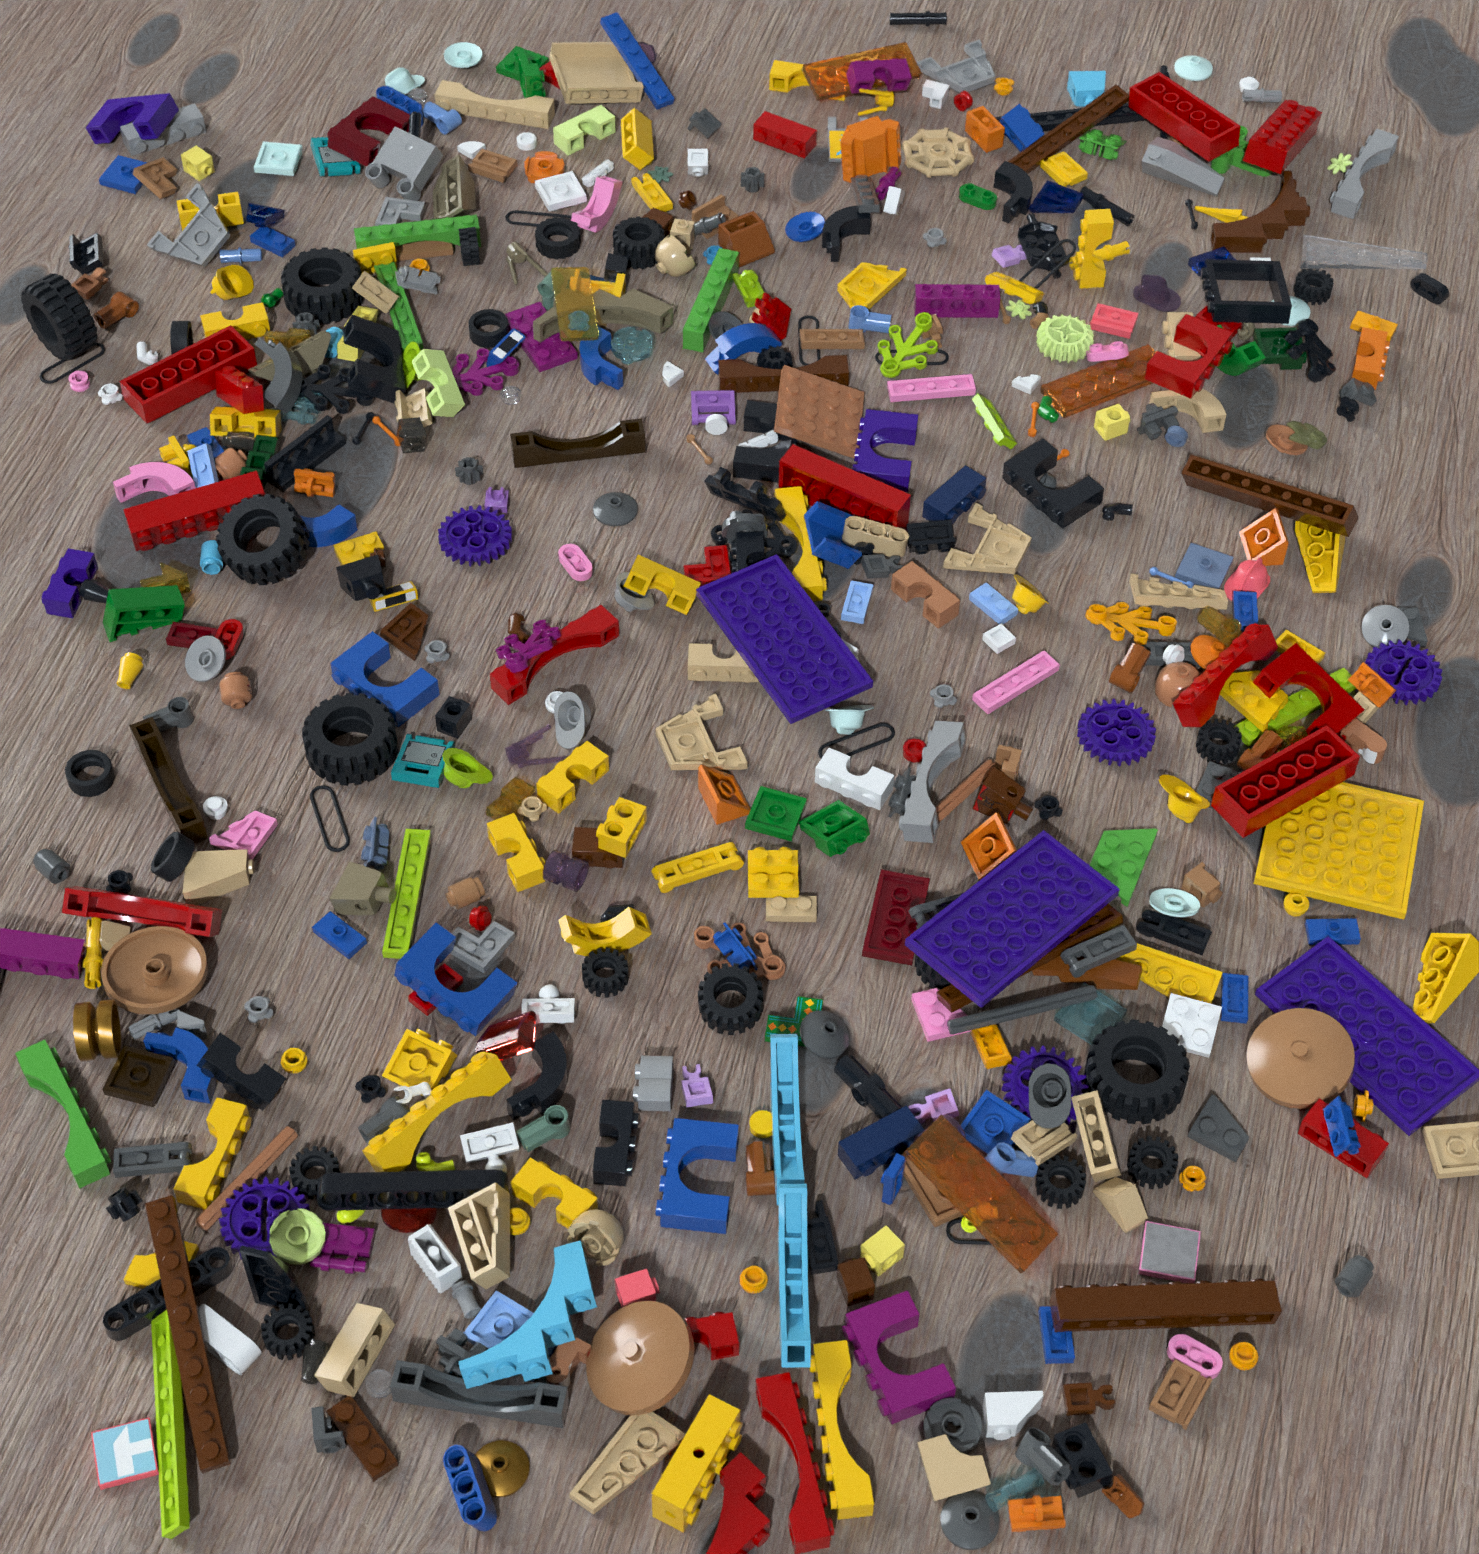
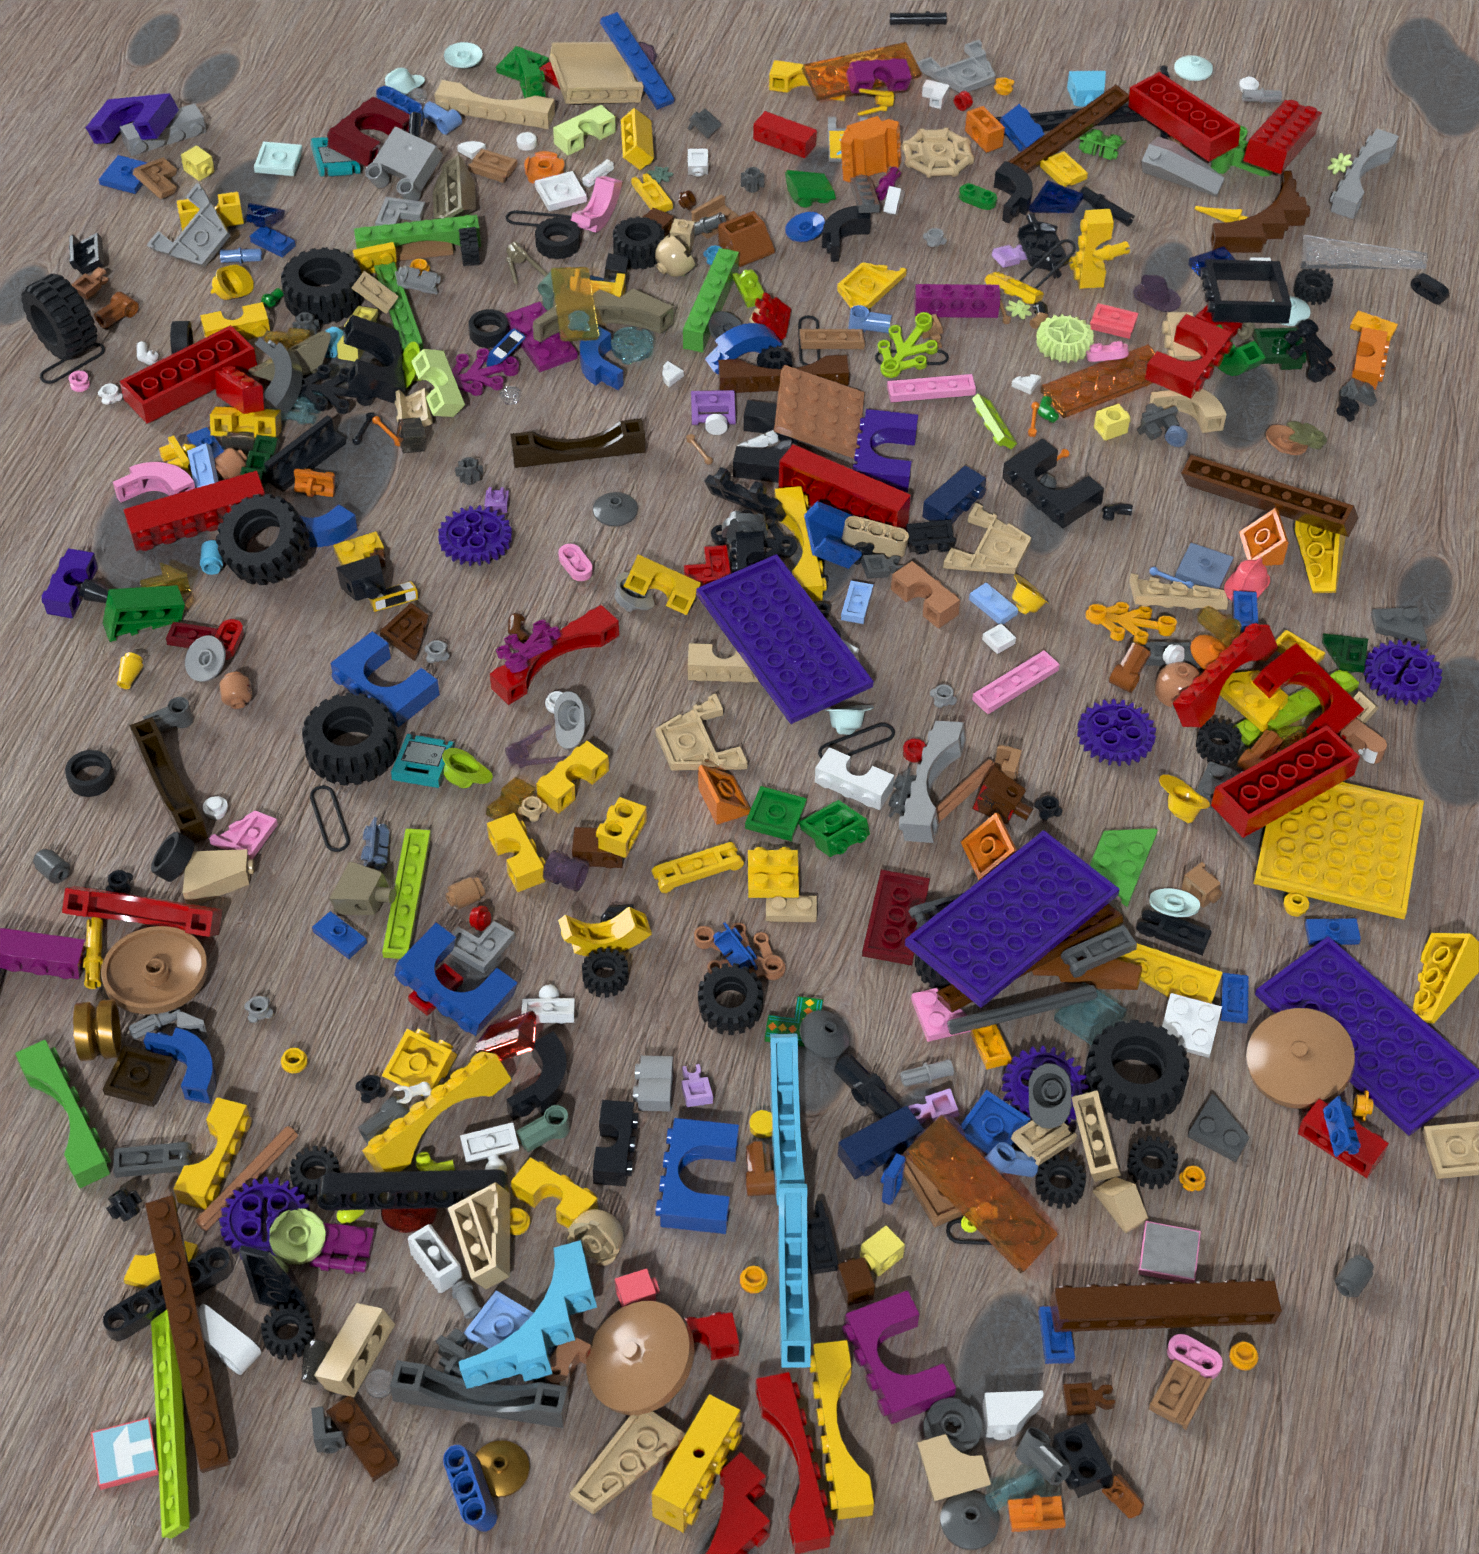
(112, 933): tan slope -> none
(256, 1088): black arch -> none
(453, 717): black brick -> none
(808, 188): none -> green slope
(927, 1073): none -> light grey axle
(1189, 203): black hinge -> none
(1346, 651): none -> dark green wing
(1372, 685): orange hips -> none
(1374, 631): light grey dish -> none

